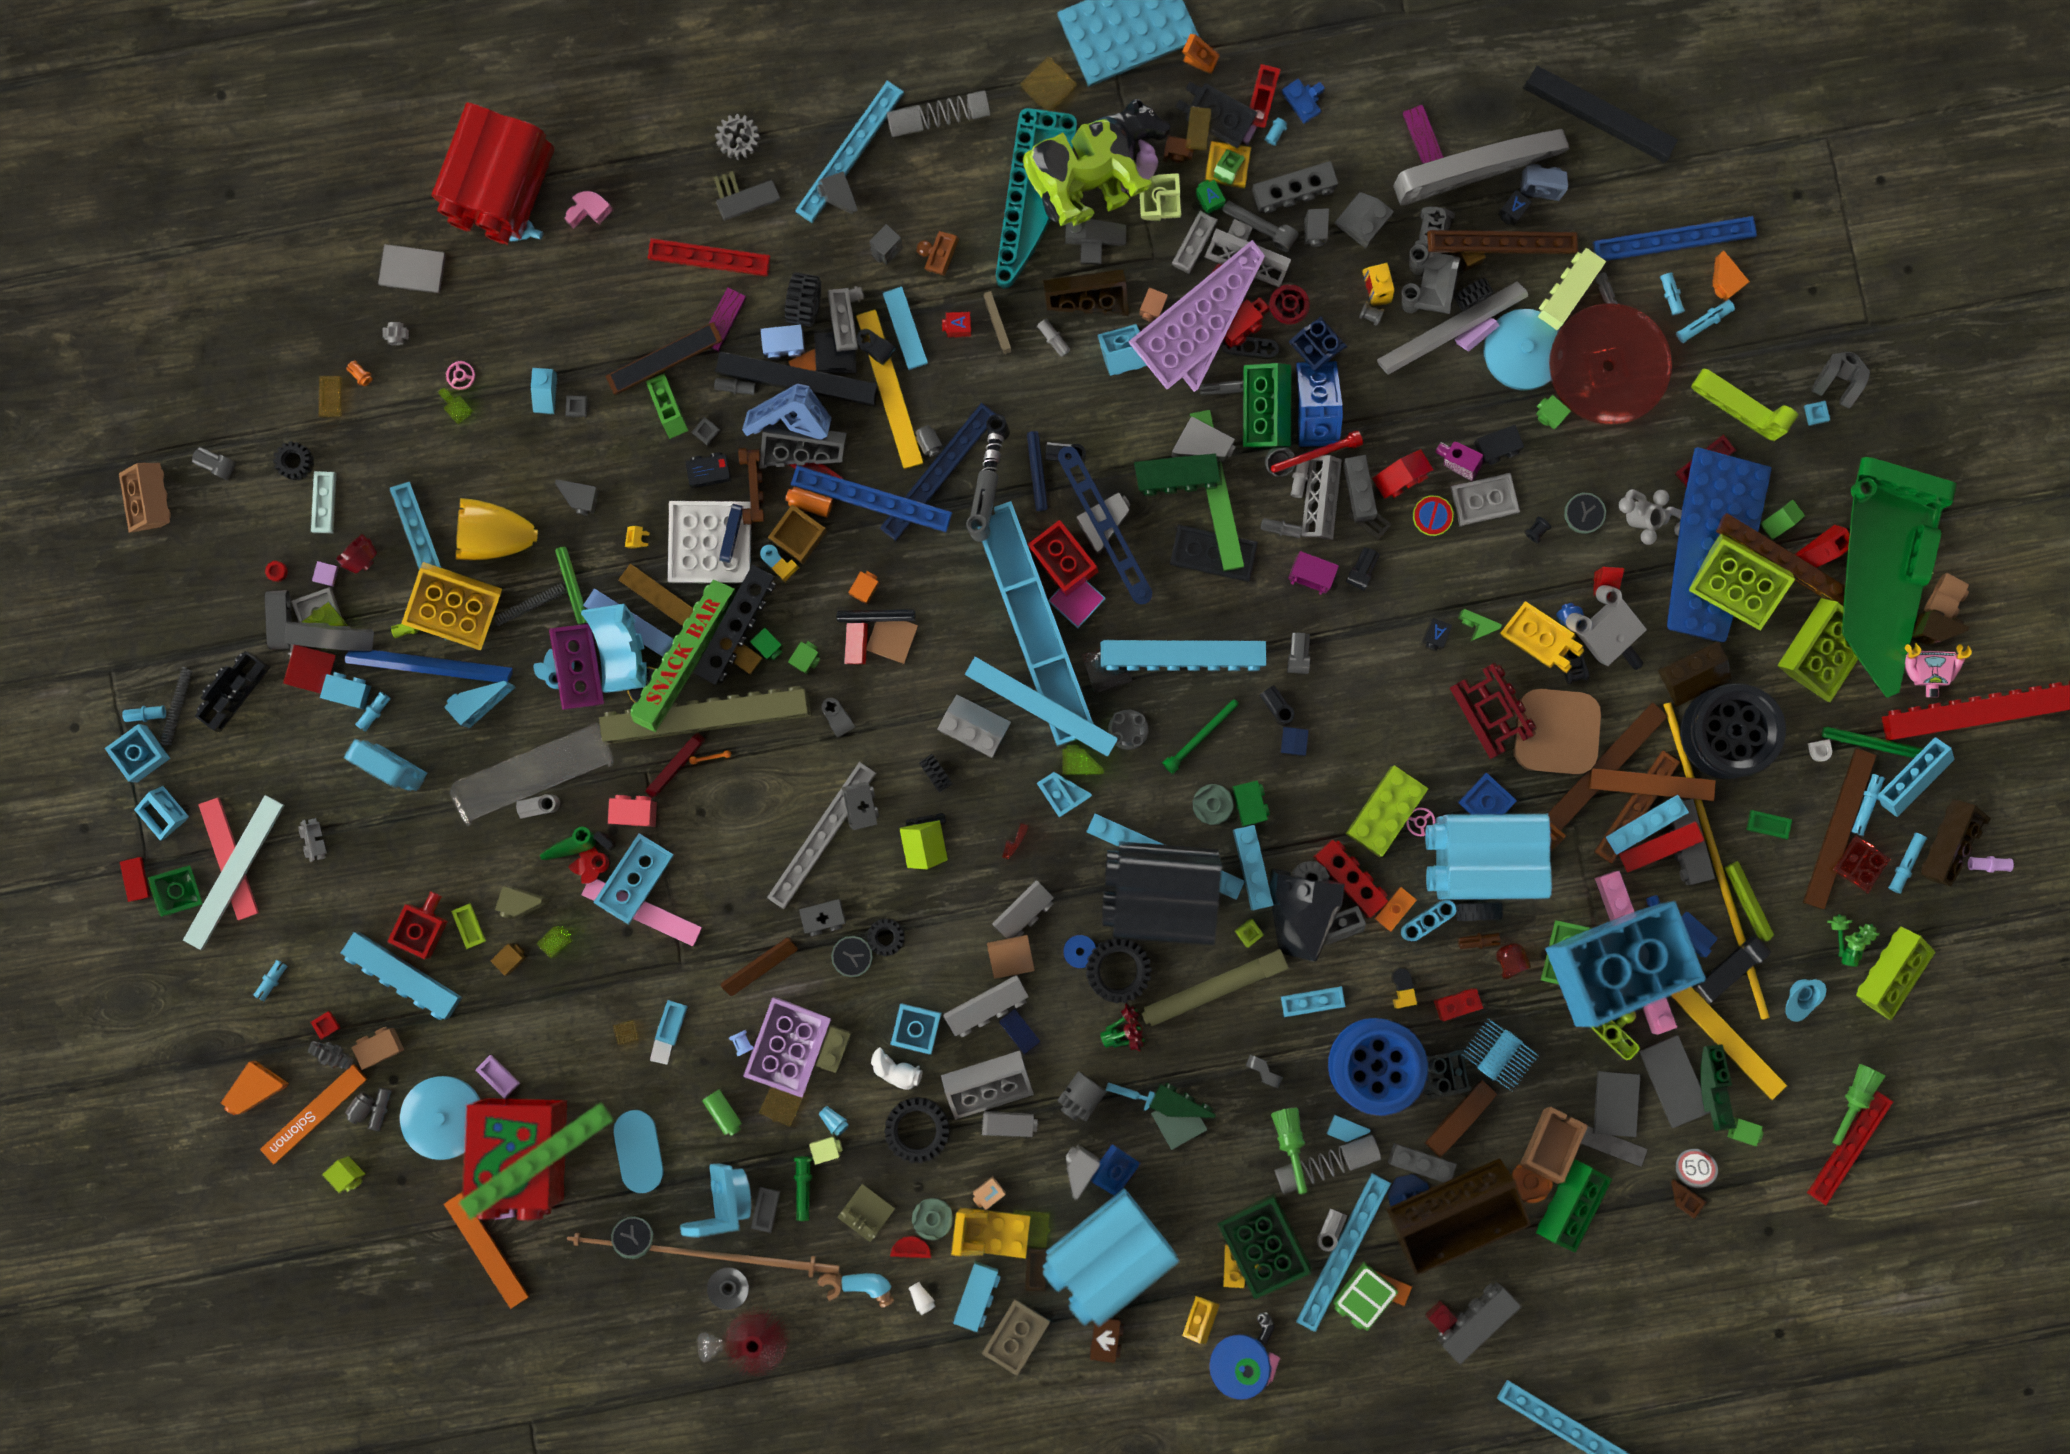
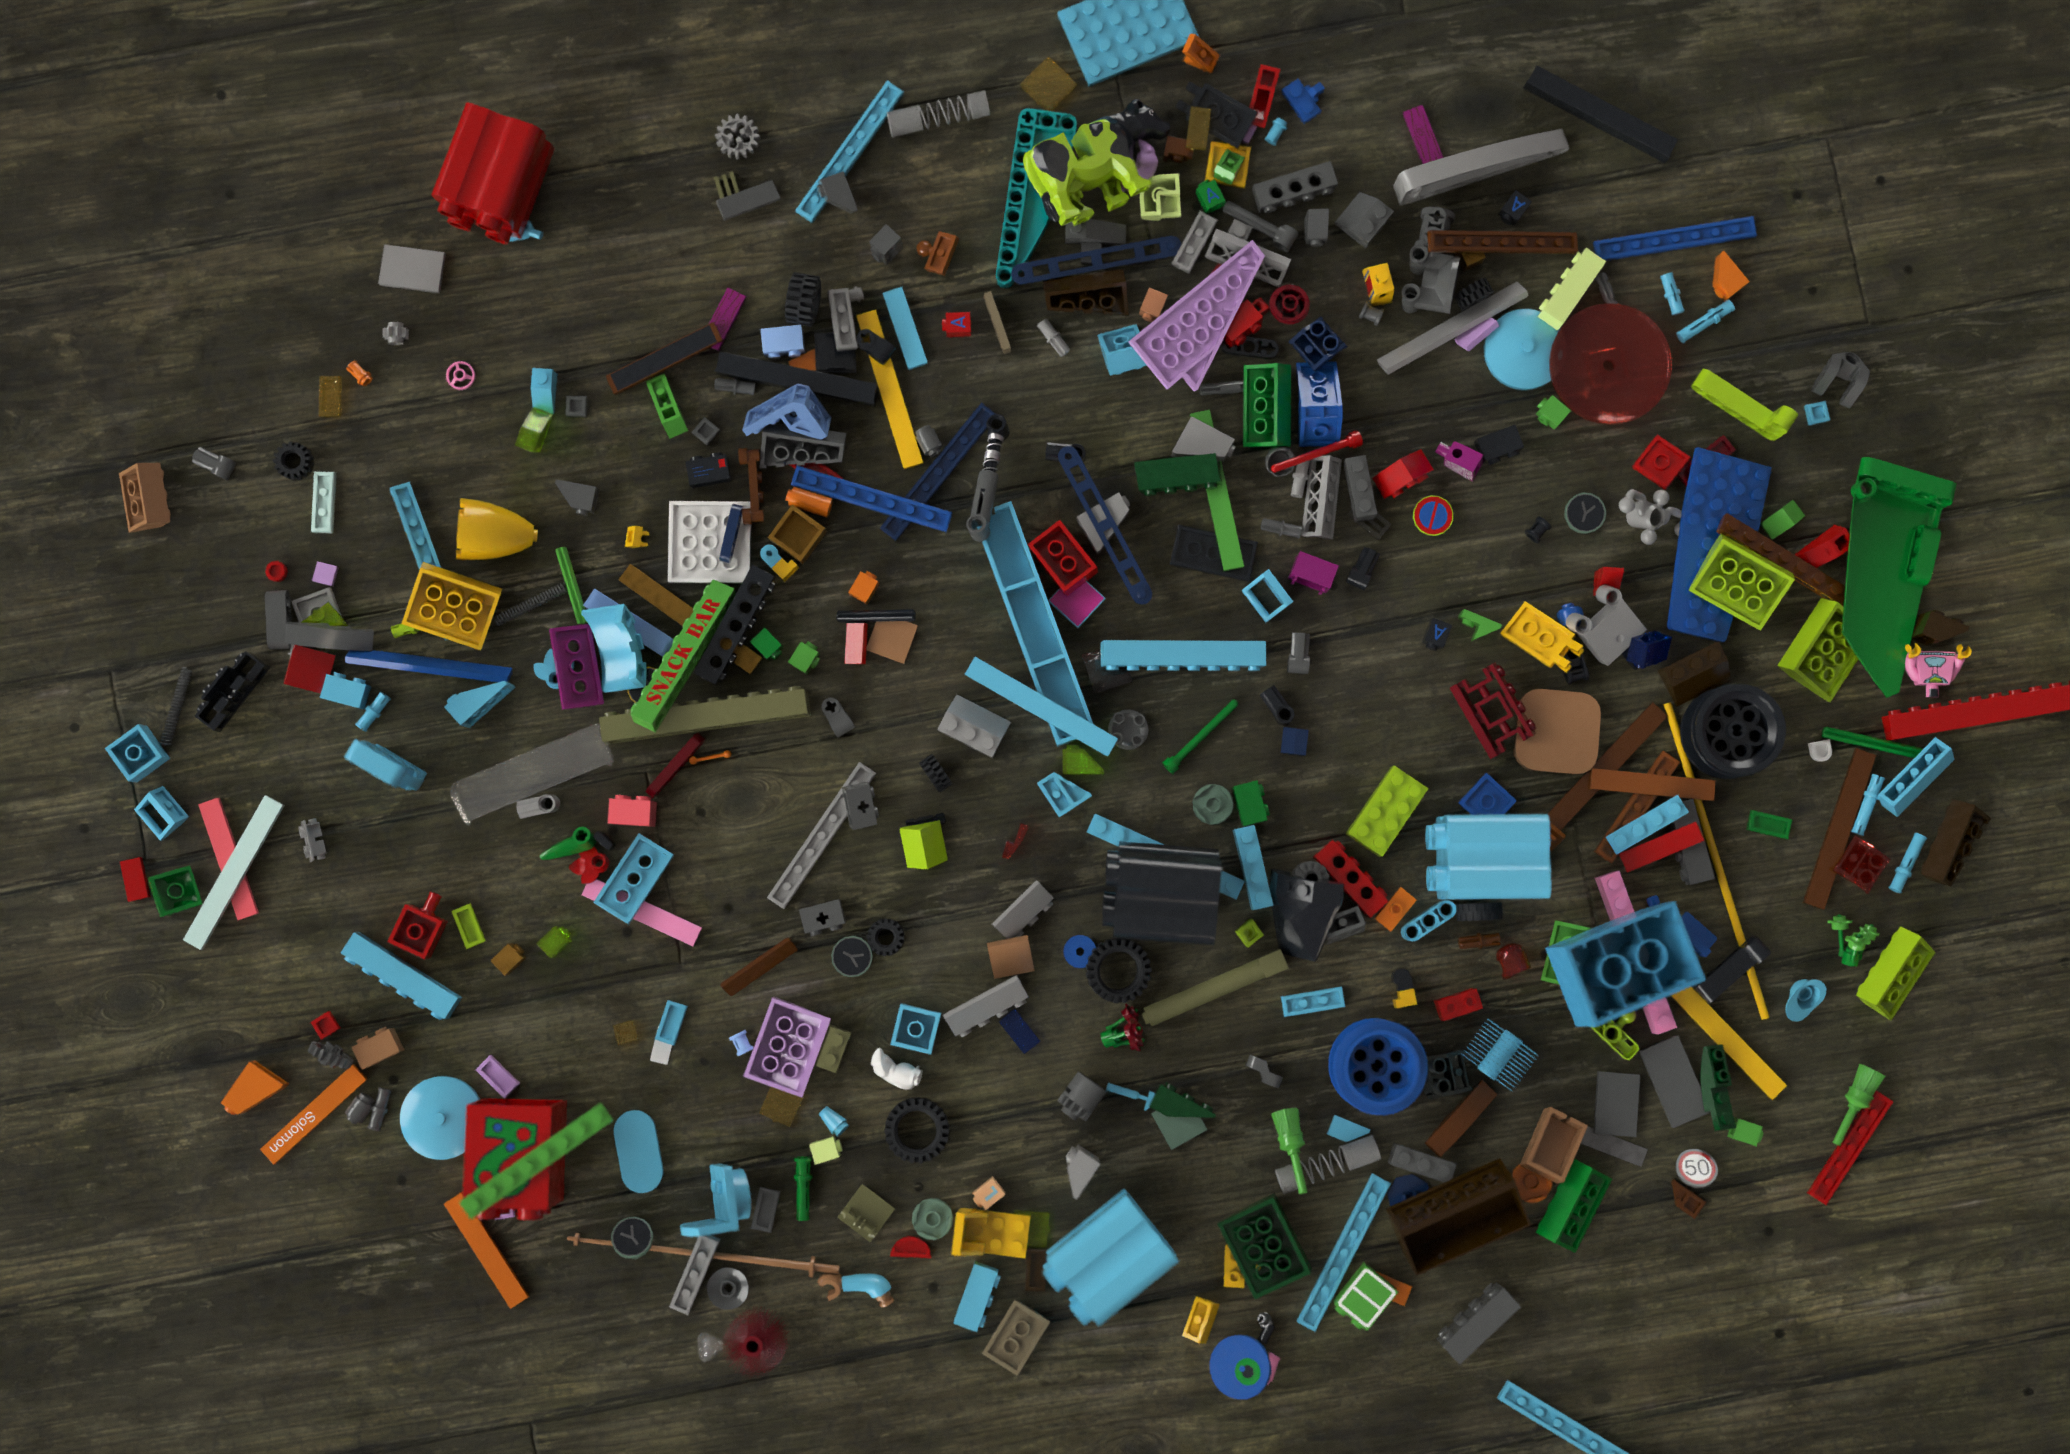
(144, 713): medium azure axle -> none
(270, 980): medium azure pin -> none
(344, 1175): lime brick -> none
(358, 555): dark red cone -> none
(456, 407): clear neon green plate -> none
(517, 902): olive slope -> none
(534, 430): none -> clear neon green slope
(590, 204): bright pink brick -> none
(694, 1273): none -> light grey tile
(709, 257): red tile -> none
(722, 1113): bright green brick -> none
(922, 1300): white cone -> none
(987, 1085): light grey slope -> none
(1008, 1124): light grey slope -> none
(1037, 471): dark blue axle -> none
(1105, 1340): reddish brown brick -> none
(1114, 1170): blue plate -> none
(1168, 246): none -> dark blue piece
(1276, 589): none -> medium azure tile
(1332, 1227): light grey piece -> none
(1415, 821): bright pink piece -> none
(1441, 1317): dark red brick -> none
(1485, 499): light grey tile -> none
(1544, 182): sand blue slope -> none
(1649, 649): none -> clear blue brick
(1661, 462): none -> red tile
(1749, 901): lime slope -> none
(1947, 596): medium nougat brick -> none
(1990, 864): lavender pin -> none

